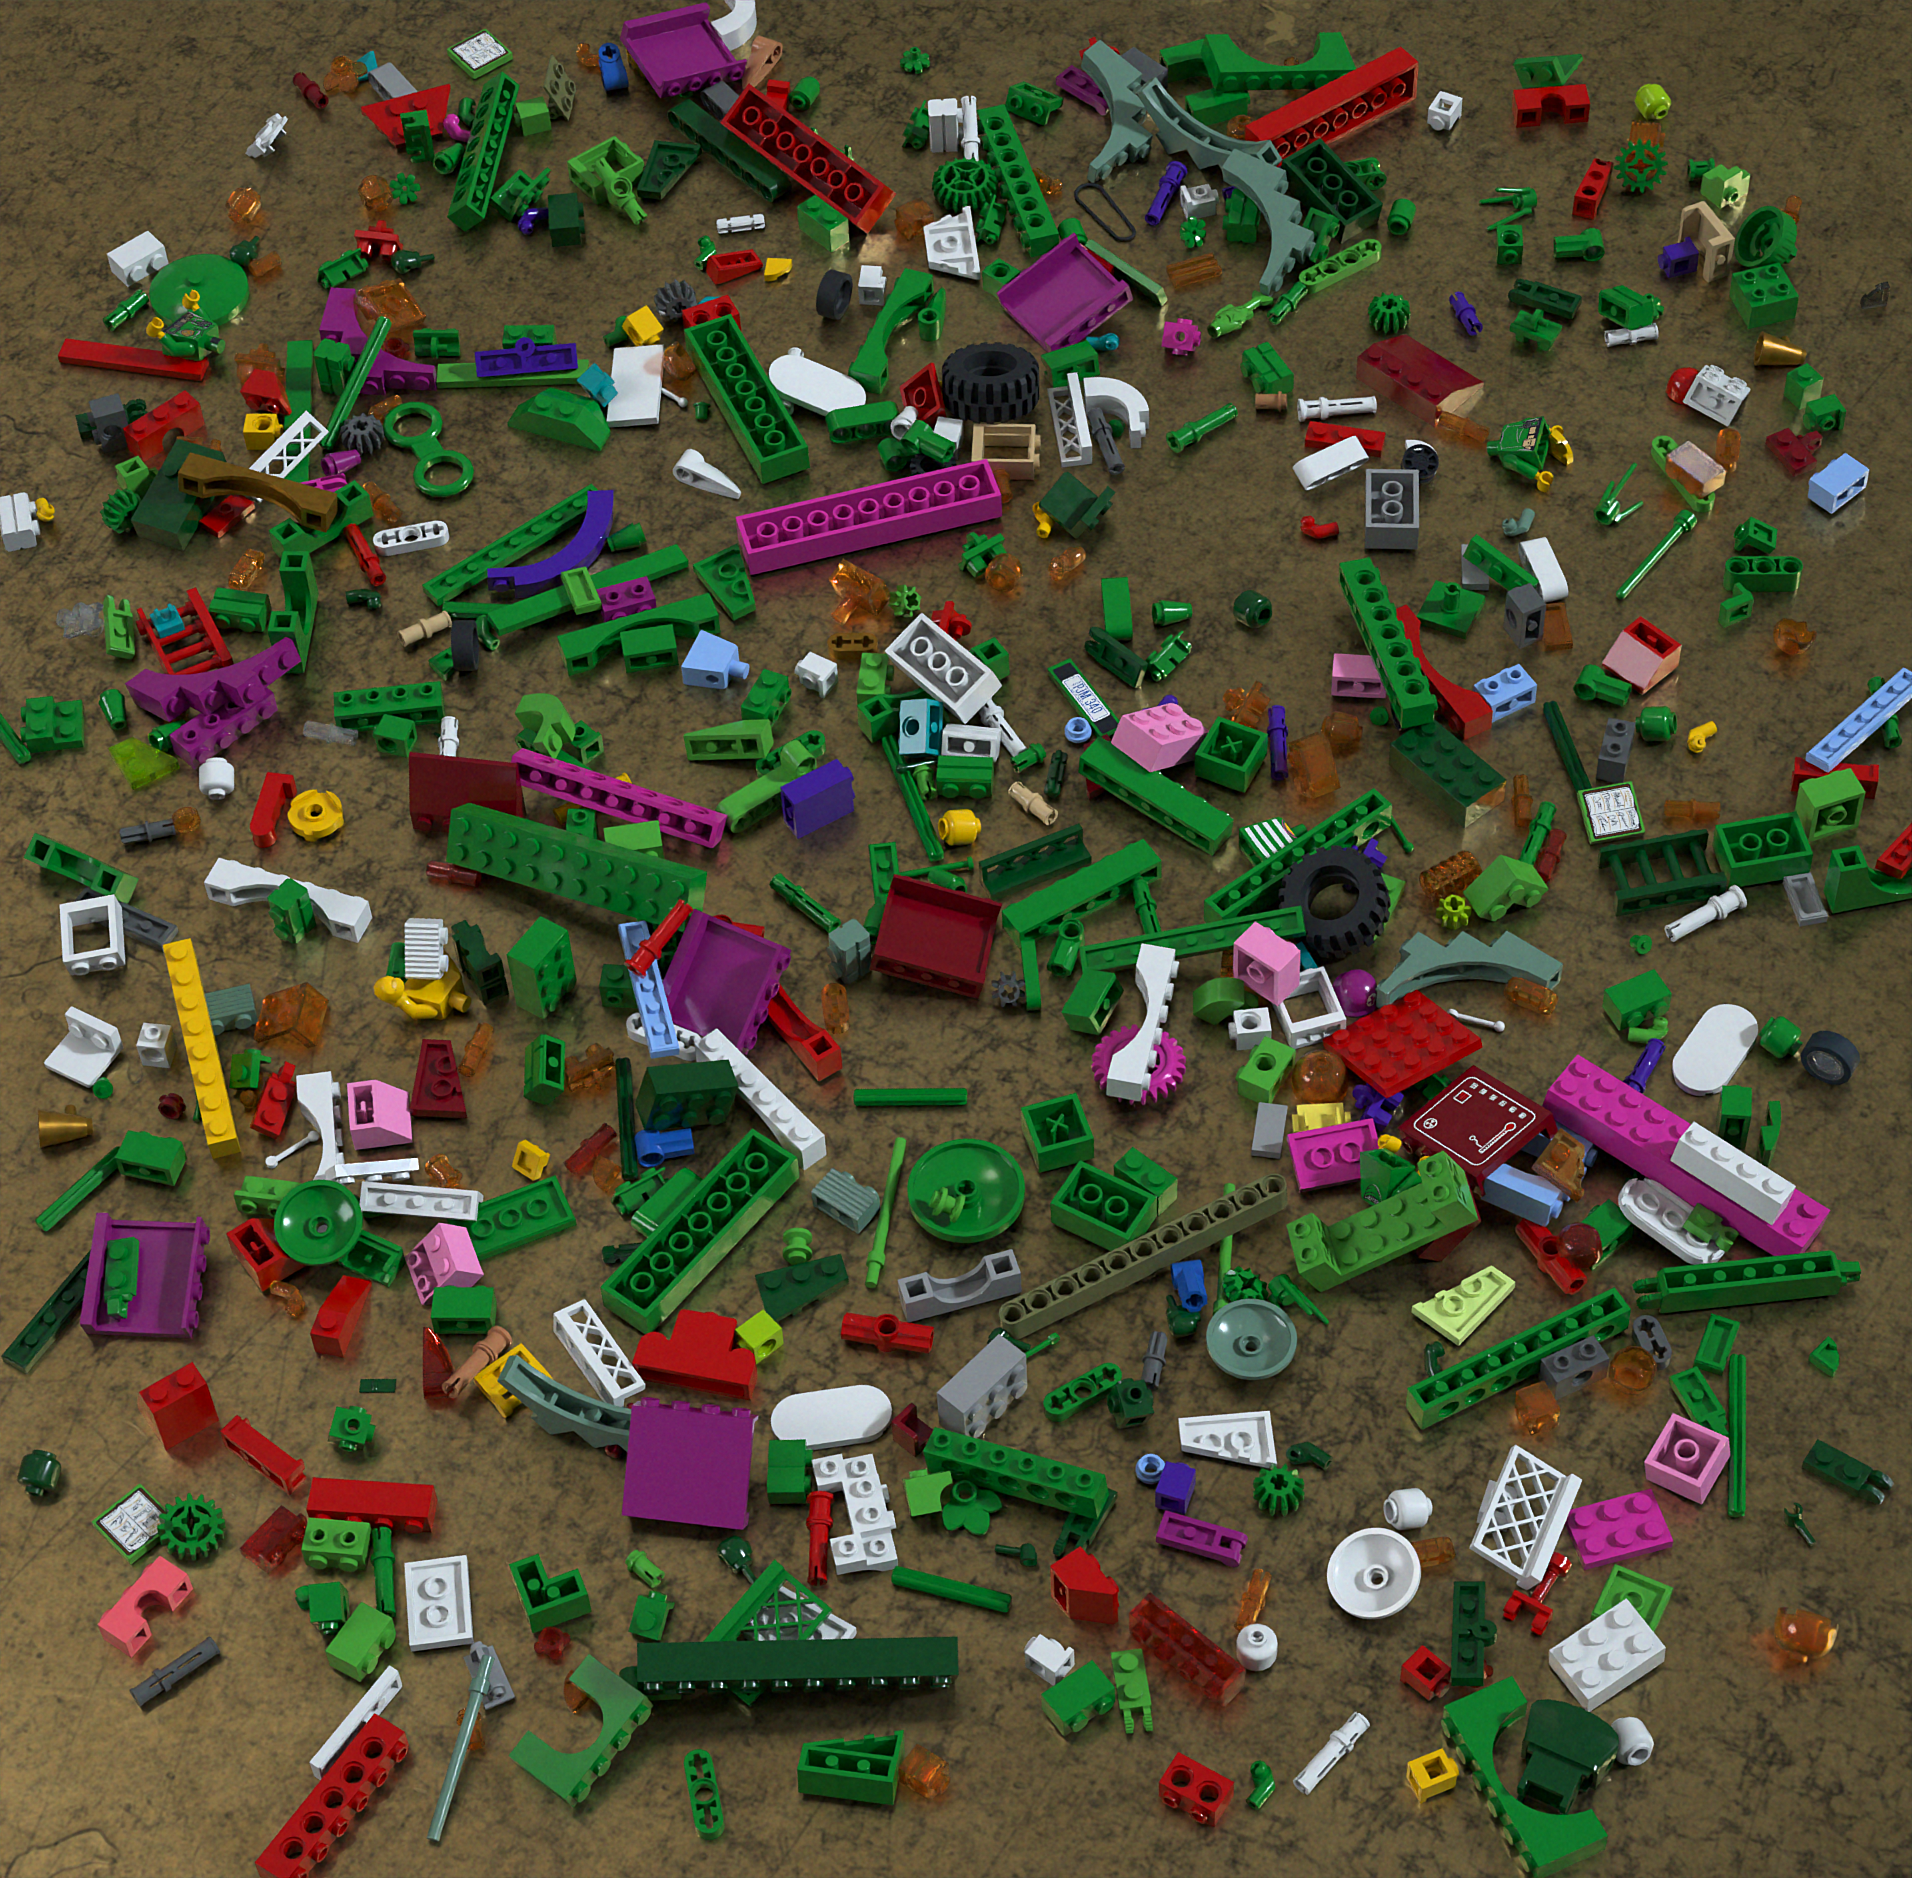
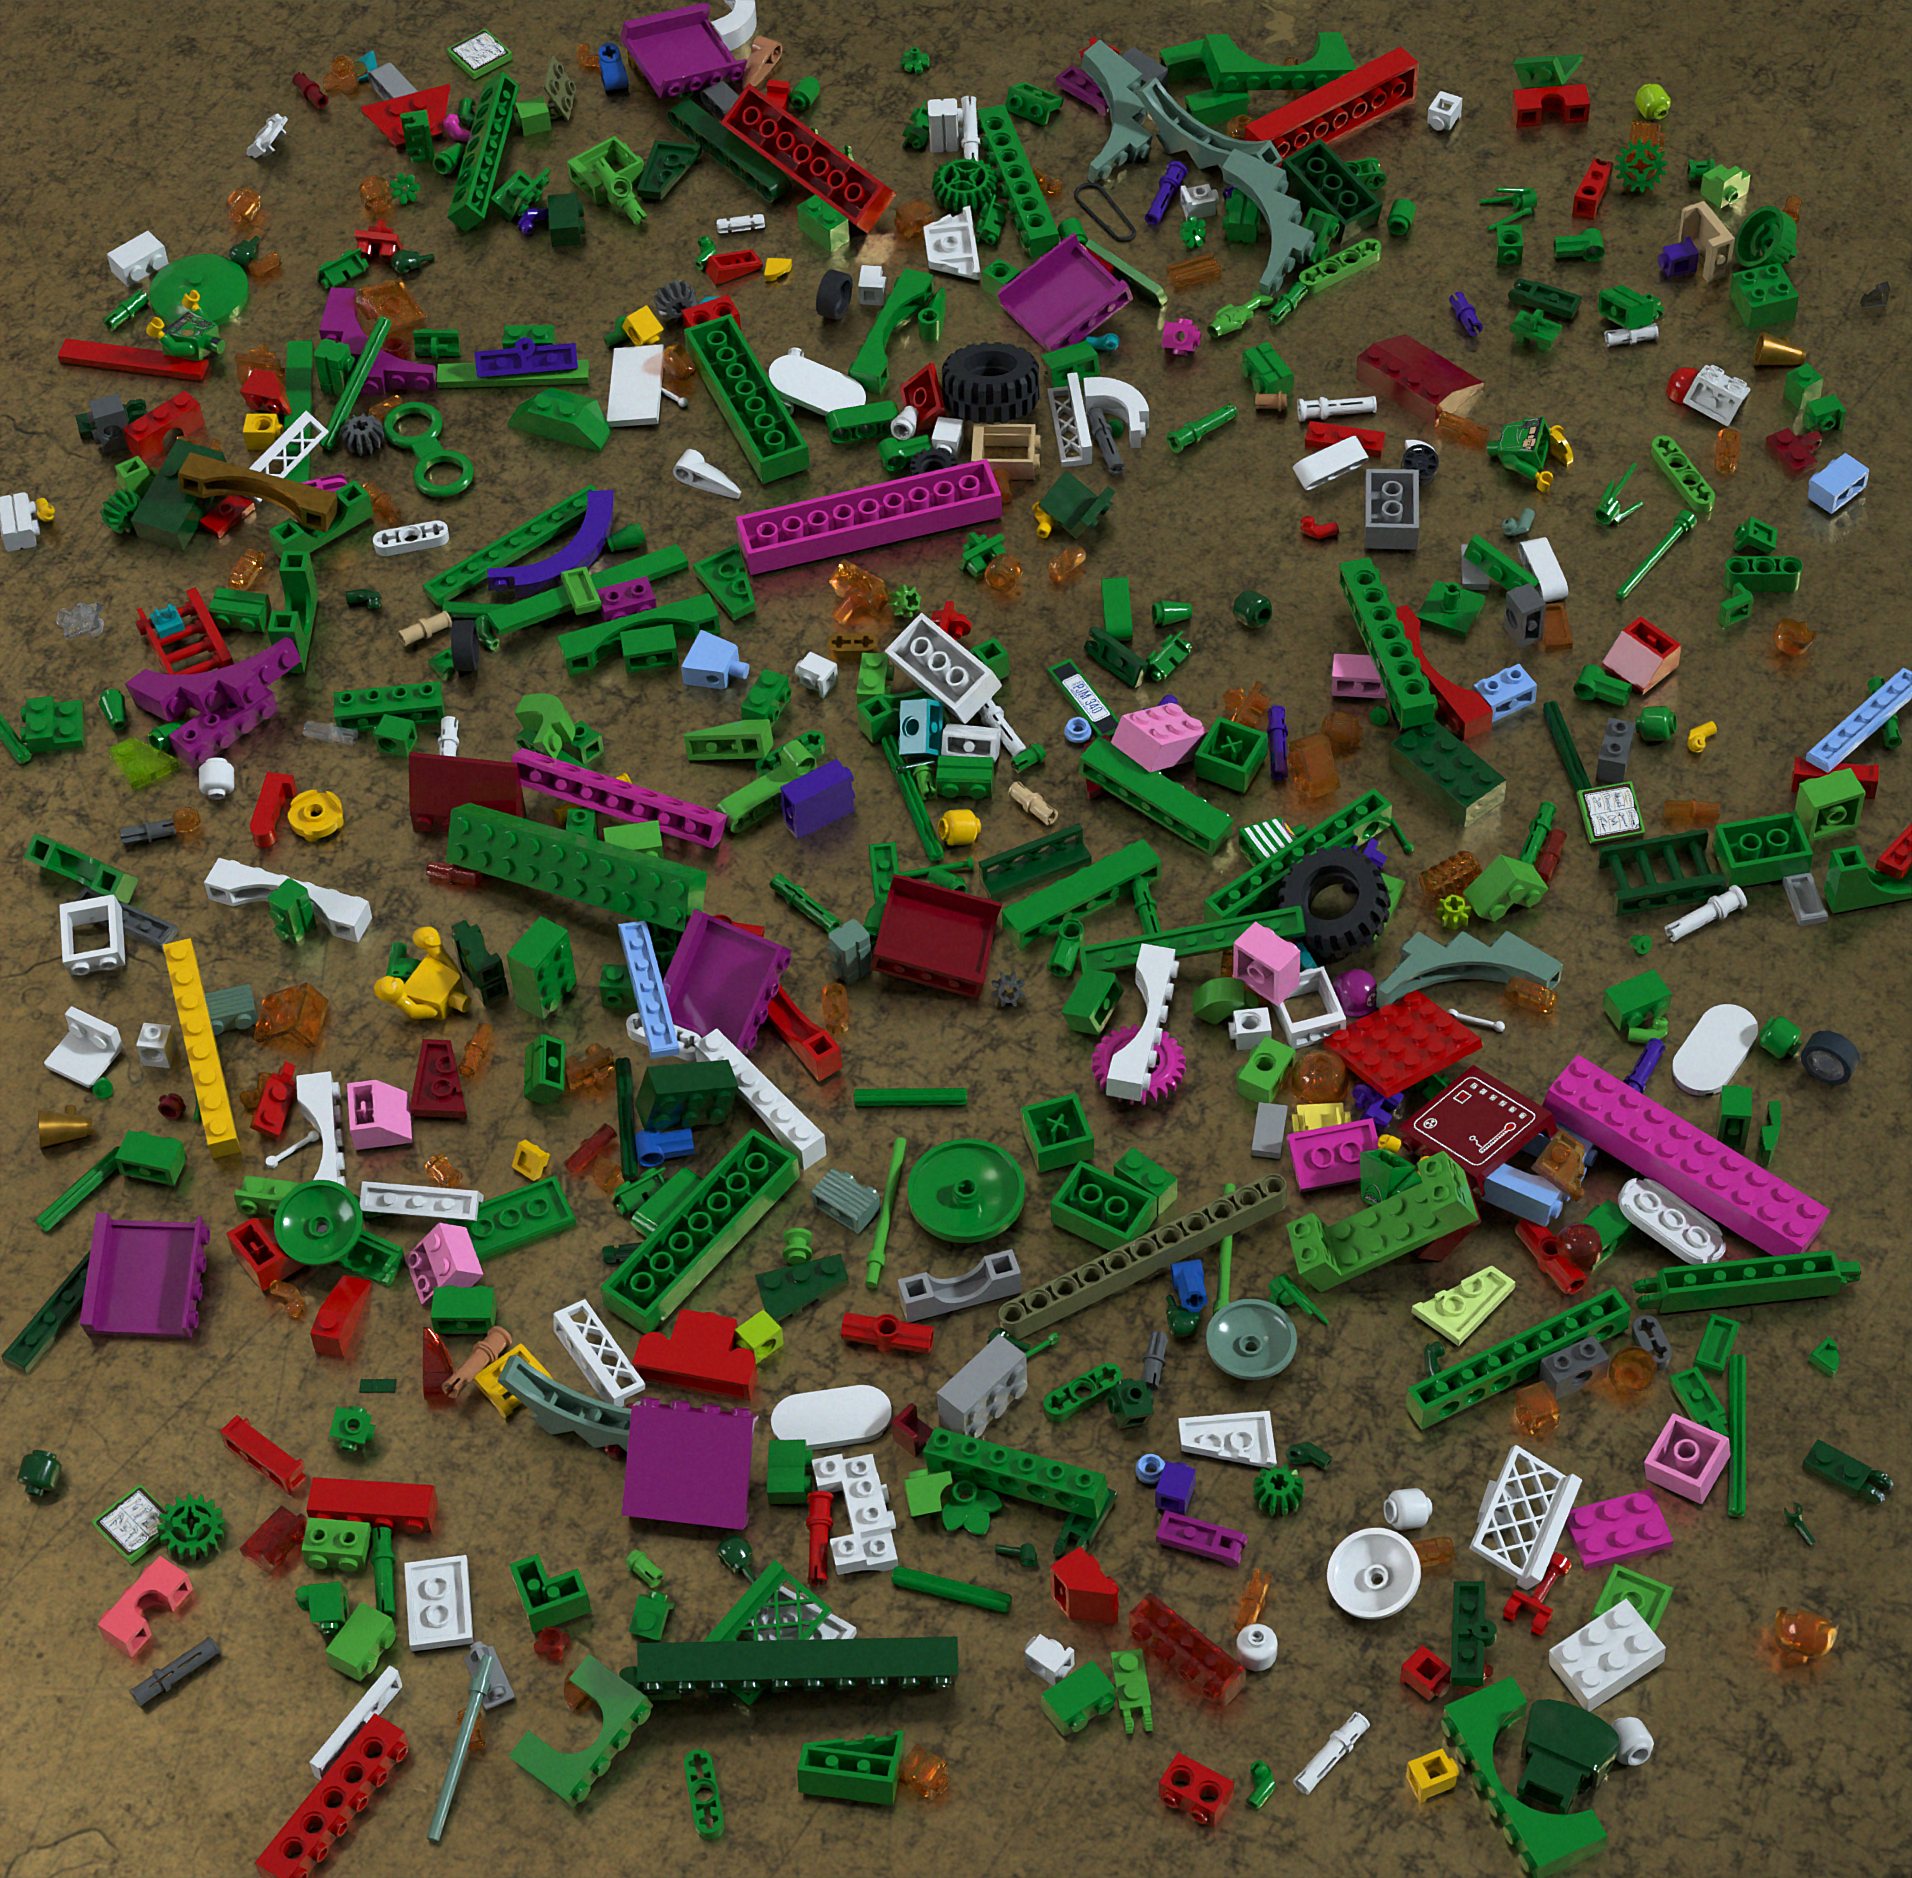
(118, 628): bright green hinge -> none
(121, 1275): green hinge -> none
(178, 1406): red slope -> none
(245, 1069): green bracket -> none
(340, 462): magenta cone -> none
(367, 560): red pin -> none
(372, 1171): white plate -> none
(425, 949): white brick -> none
(598, 385): teal brick -> none
(651, 949): red pin -> none
(701, 410): green piece -> none
(923, 439): green piece -> none
(944, 1203): bright green wheel -> none
(1030, 974): green beam -> none
(1056, 774): dark green axle -> none
(1236, 1278): green gear -> none
(1389, 312): green gear -> none
(1521, 801): clear orange axle -> none
(1694, 470): clear orange brick -> none
(1707, 1226): bright green plate -> none
(1732, 1173): white brick -> none

